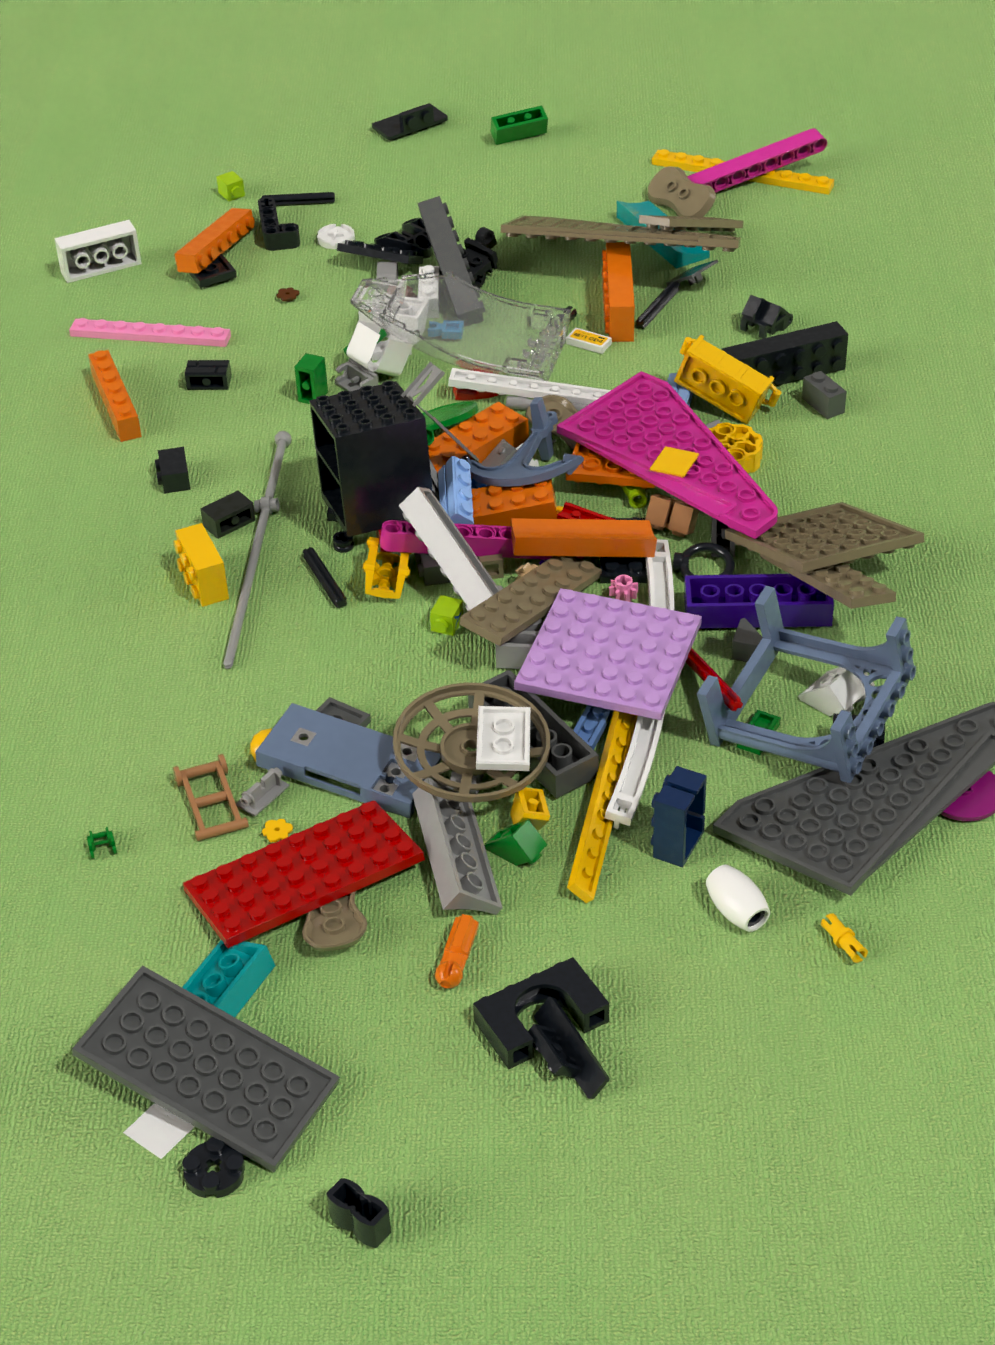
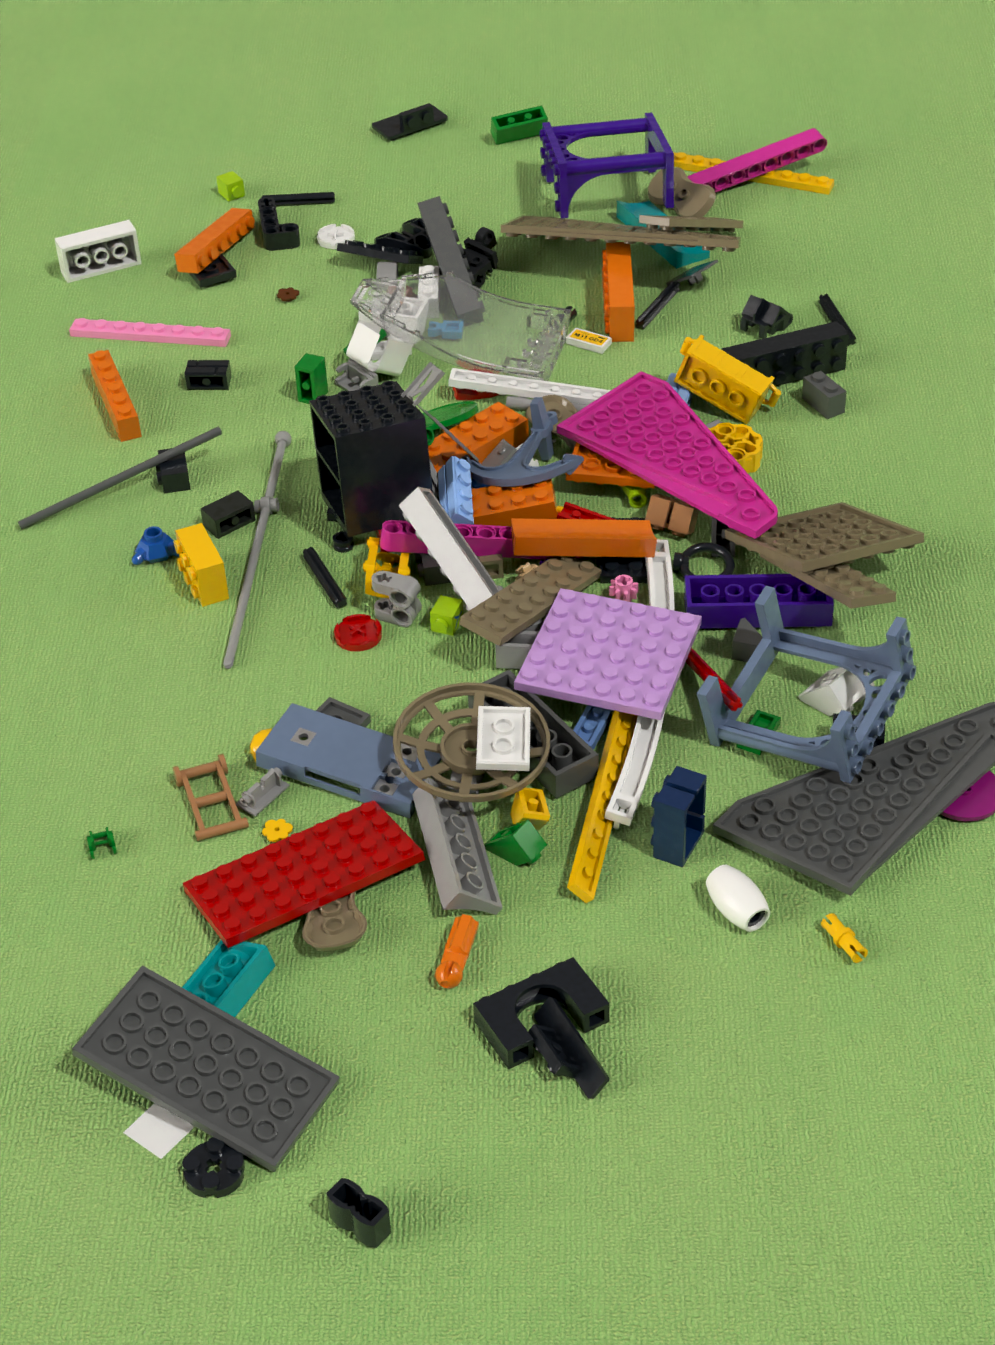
(114, 480): none -> dark grey piece
(154, 547): none -> blue rock
(358, 632): none -> red tile
(402, 603): none -> light grey piece
(575, 171): none -> dark purple arch
(674, 461): yellow window -> none
(834, 315): none -> black axle

